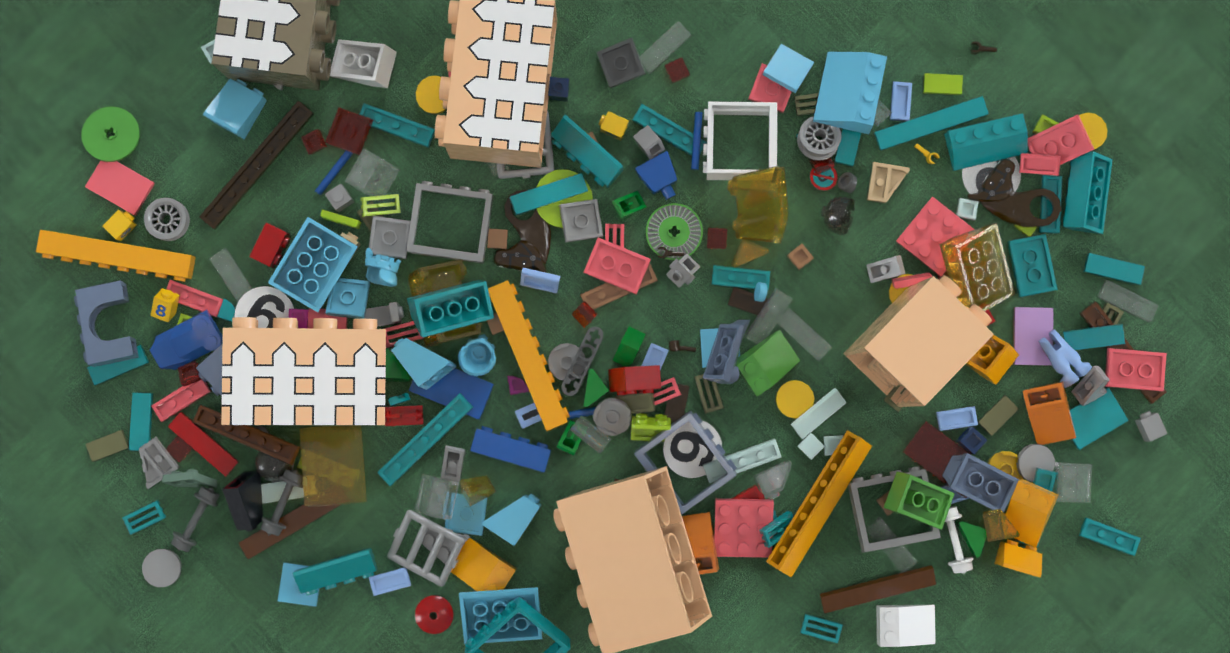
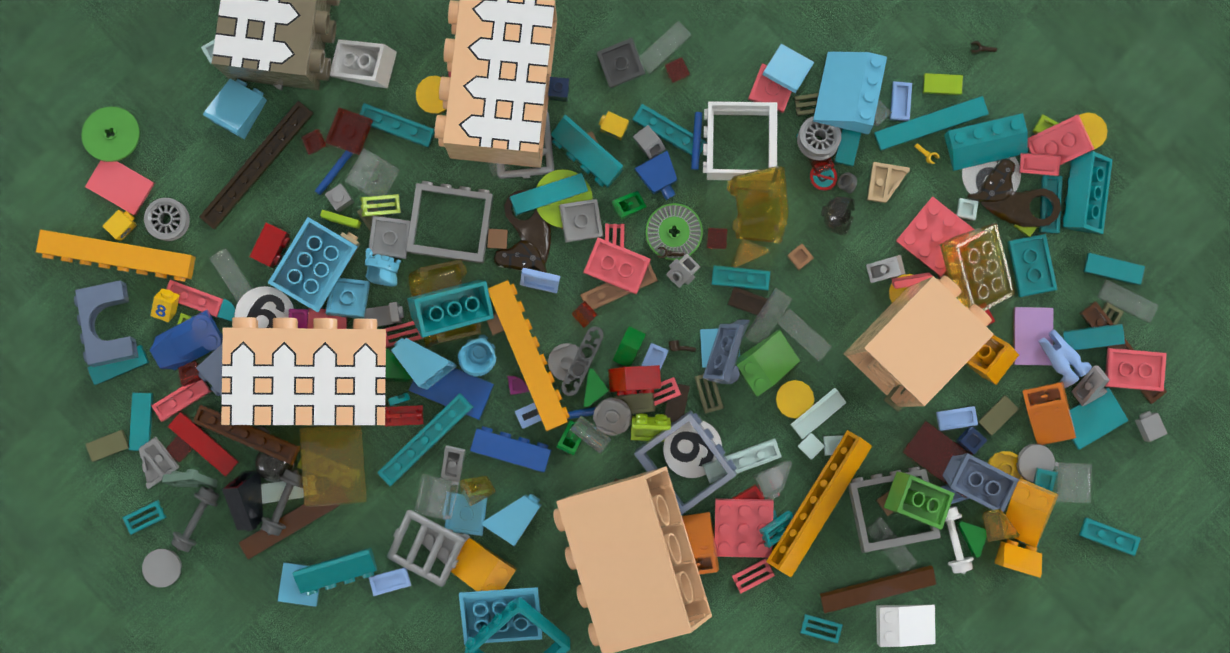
(438, 605): red dish -> none
(755, 583): none -> coral tile
(760, 292): medium azure tile -> none

